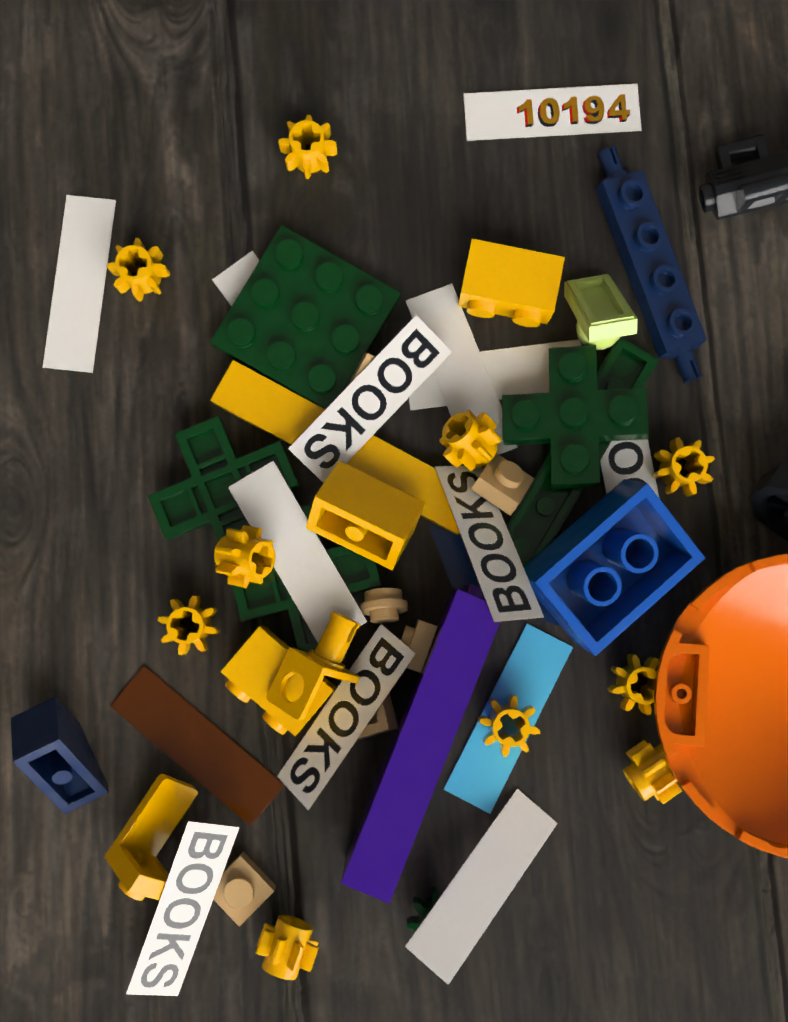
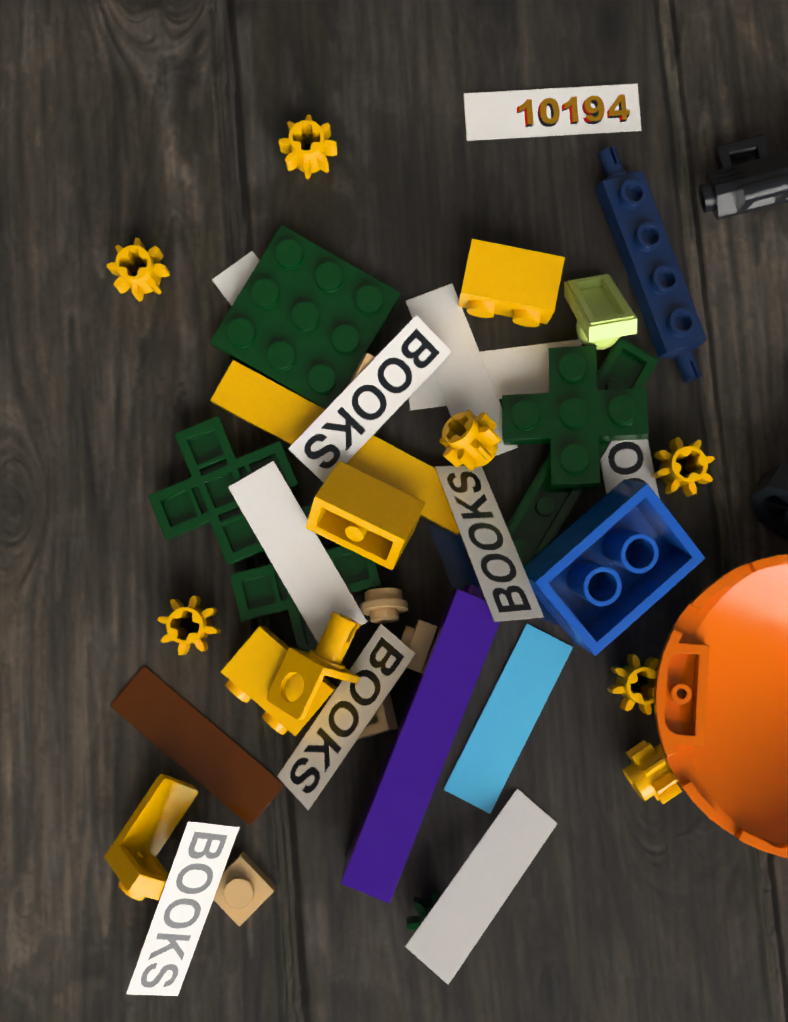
(56, 755): dark blue slope -> none
(79, 284): white sticker -> none
(244, 556): yellow gear -> none
(287, 947): yellow gear -> none
(502, 484): tan plate -> none
(522, 725): yellow gear -> none

